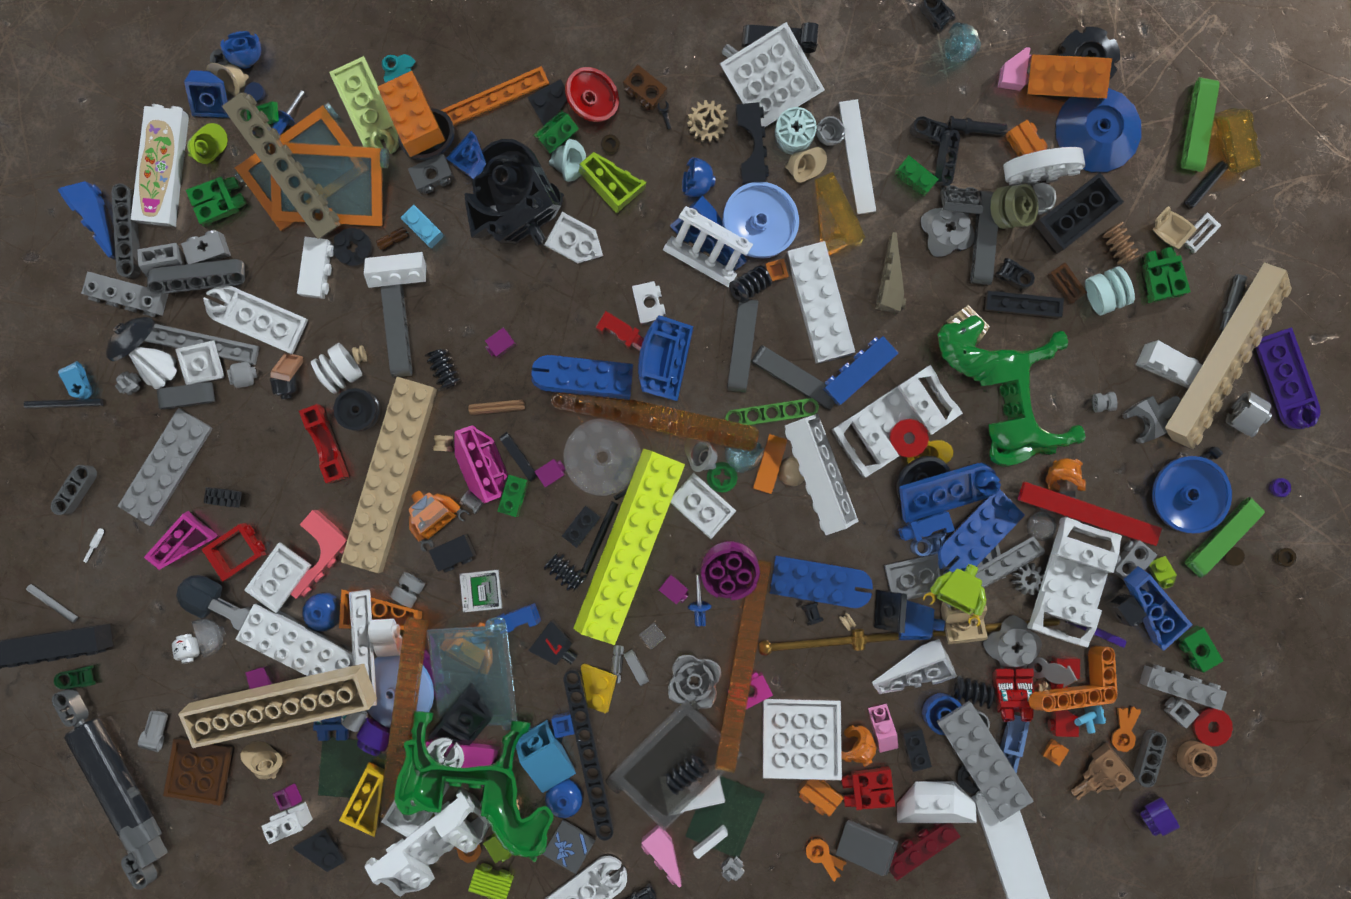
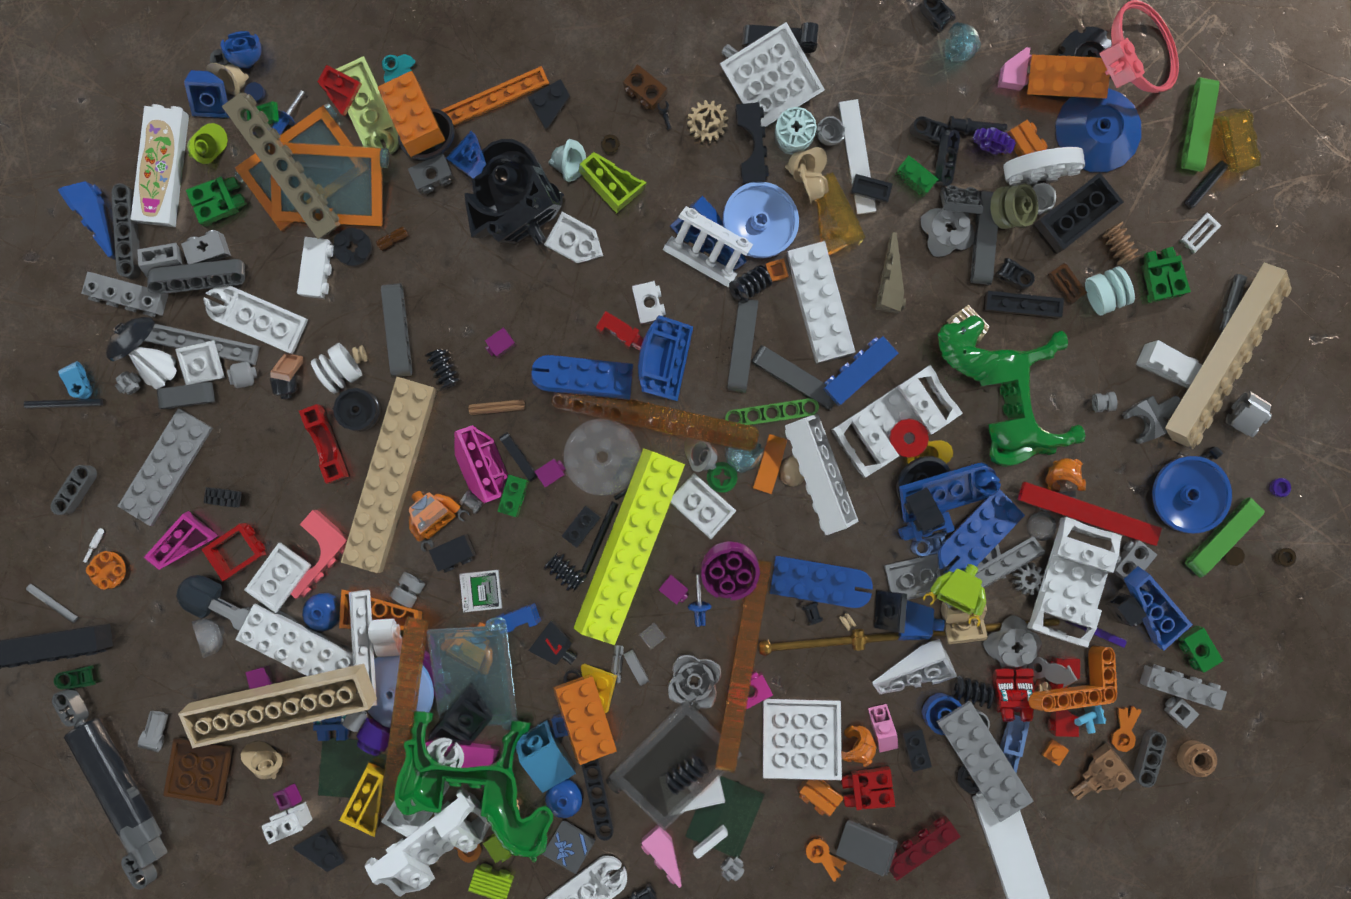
(106, 570): none -> orange dish
(185, 648): white head -> none
(339, 88): none -> red wing
(395, 269): white brick -> none
(422, 226): medium azure brick -> none
(443, 443): tan wheel -> none
(556, 131): green brick -> none
(584, 719): none -> orange brick
(597, 89): red dish -> none
(698, 178): blue cylinder -> none
(814, 183): none -> tan piece
(871, 188): none -> black tile
(924, 511): none -> black brick
(936, 804): white wedge -> none
(994, 141): none -> dark purple gear
(1121, 56): none -> coral brick
(1159, 818): dark purple piece -> none
(1163, 572): lime bracket -> none
(1173, 228): tan piece -> none
(1222, 732): red tile -> none
(1288, 379): dark purple plate -> none

